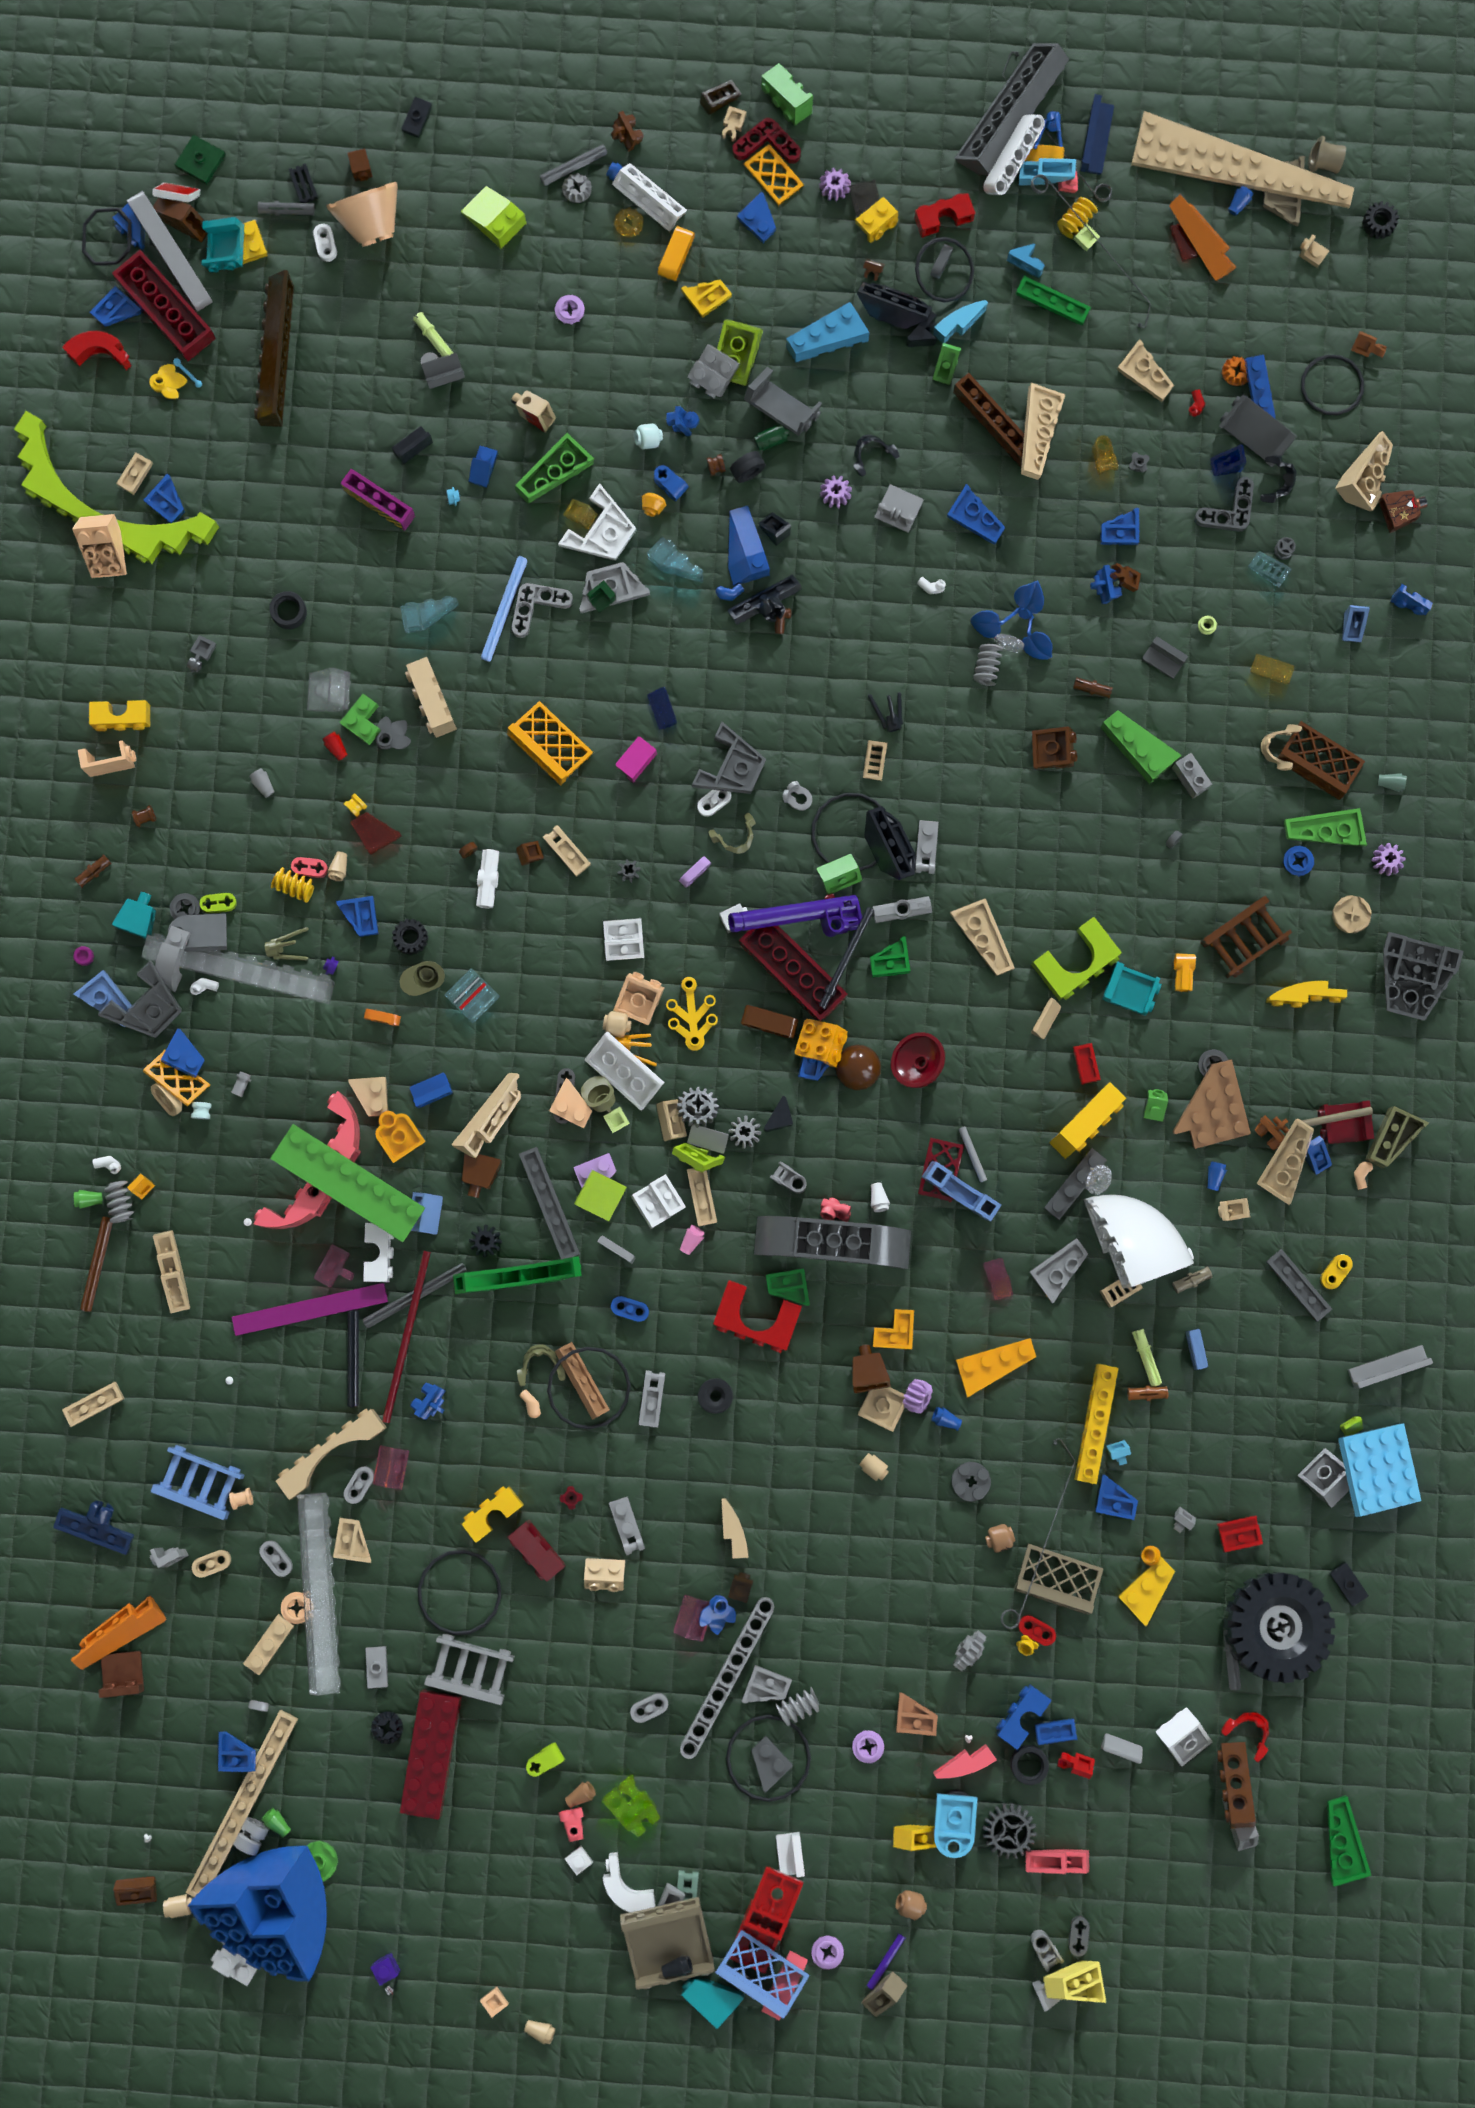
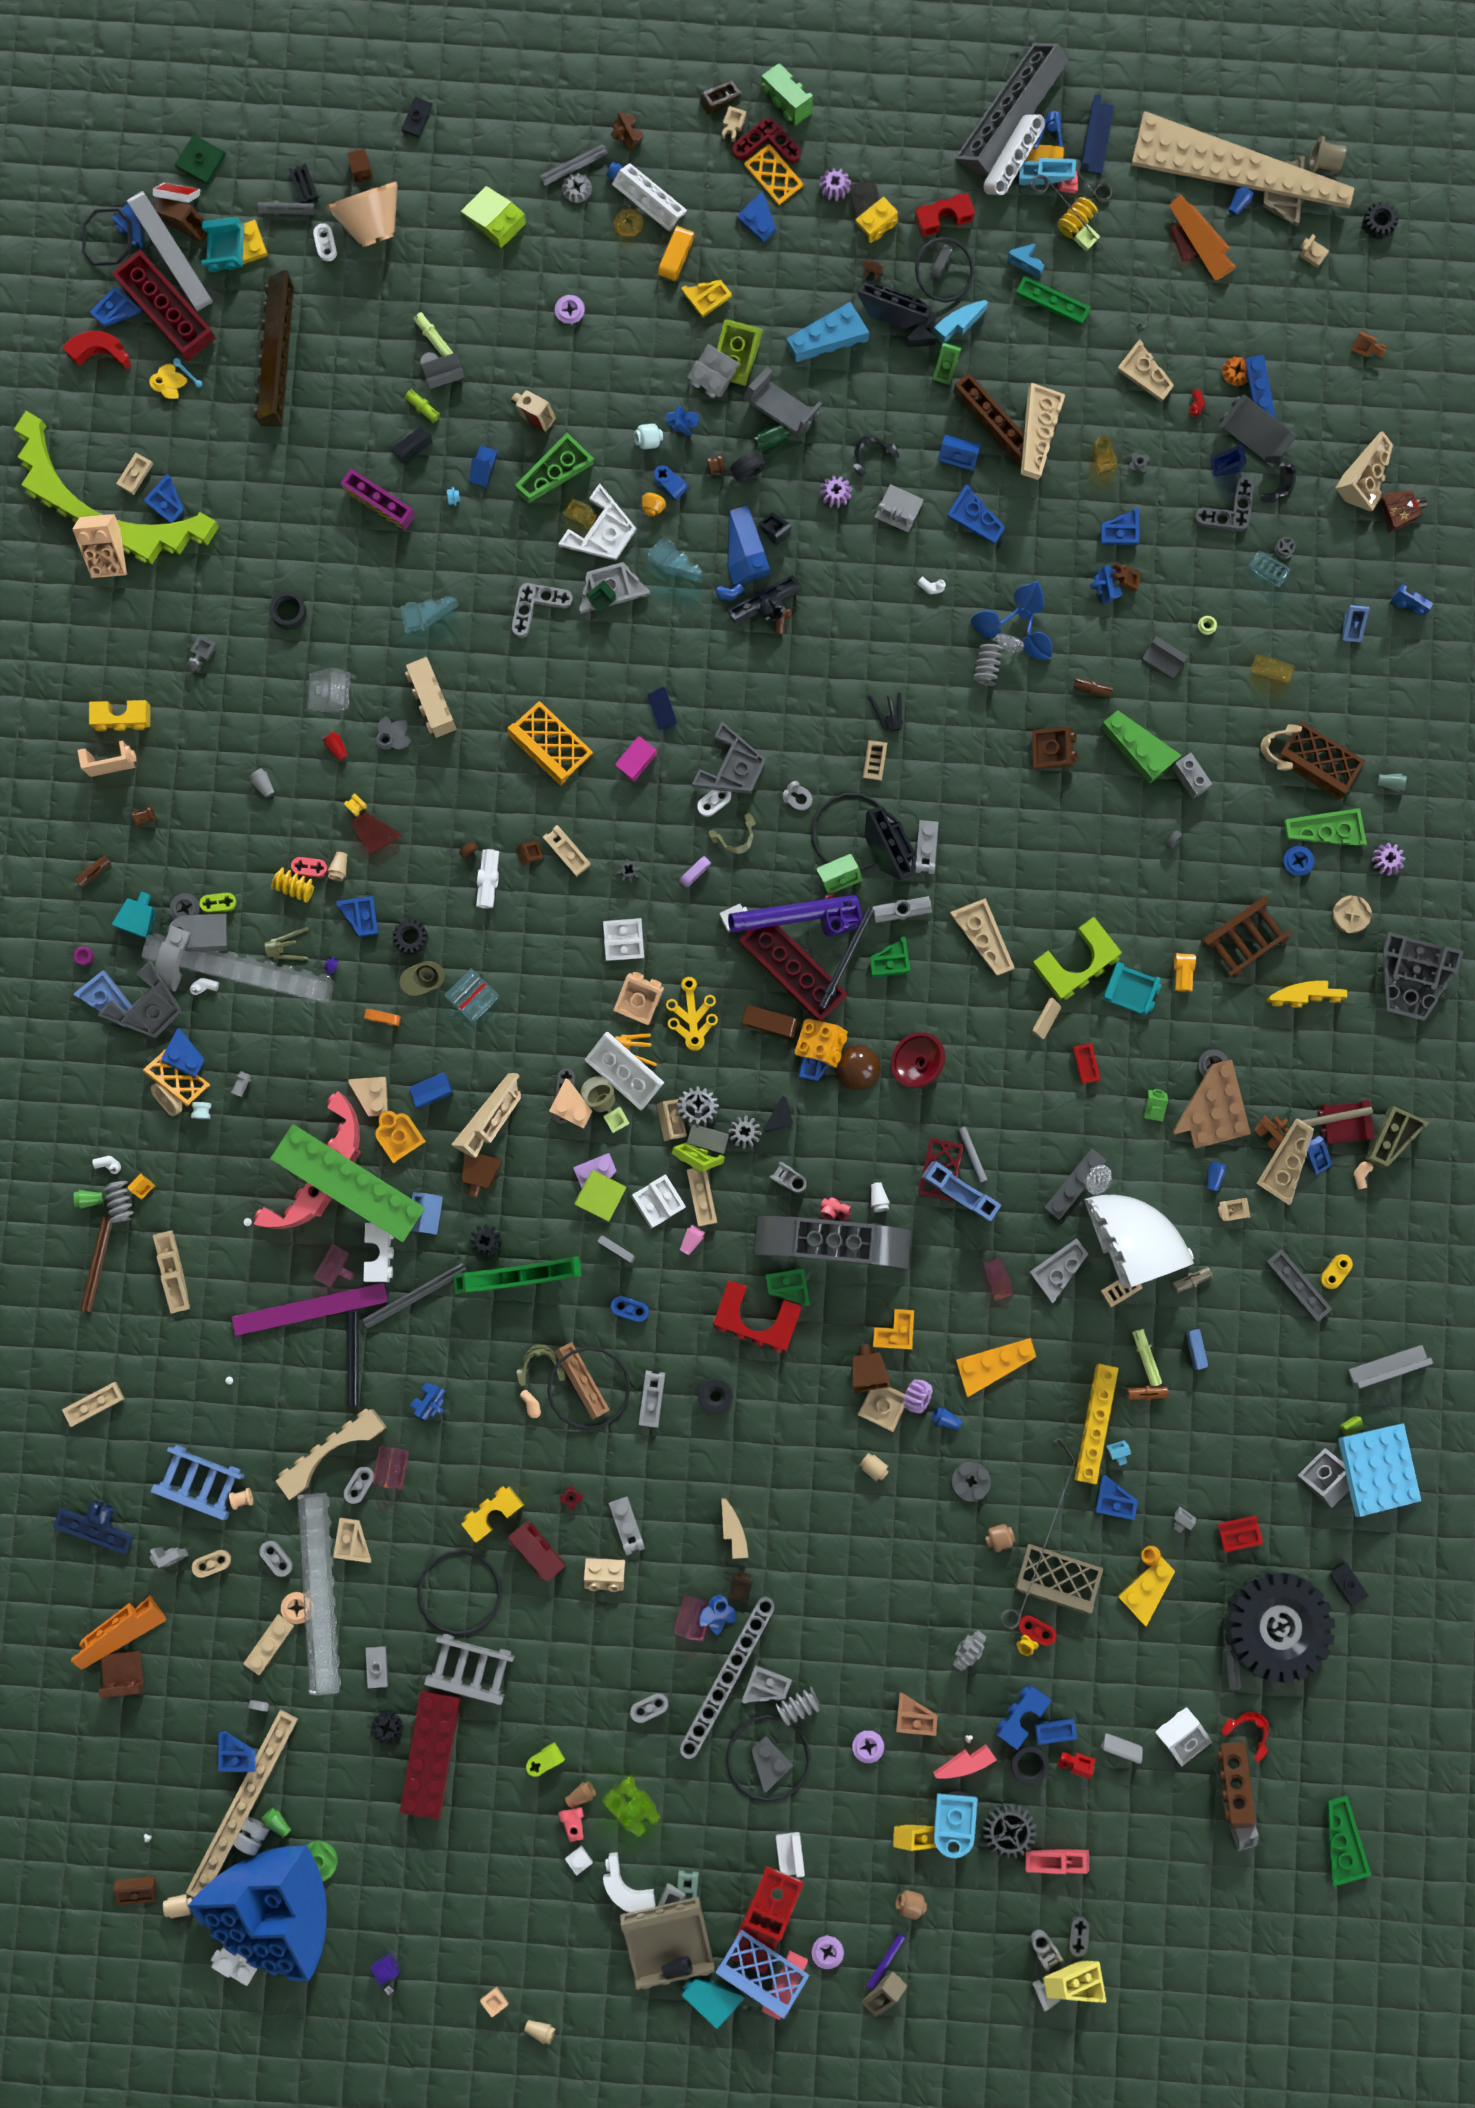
(357, 719): bright green plate -> none
(406, 1337): dark red piece -> none
(422, 406): none -> lime pin
(504, 608): light blue axle -> none
(549, 1203): dark grey plate -> none
(616, 1024): tan head -> none
(959, 452): none -> blue panel
(1088, 1120): yellow wedge -> none
(1332, 412): black piece -> none

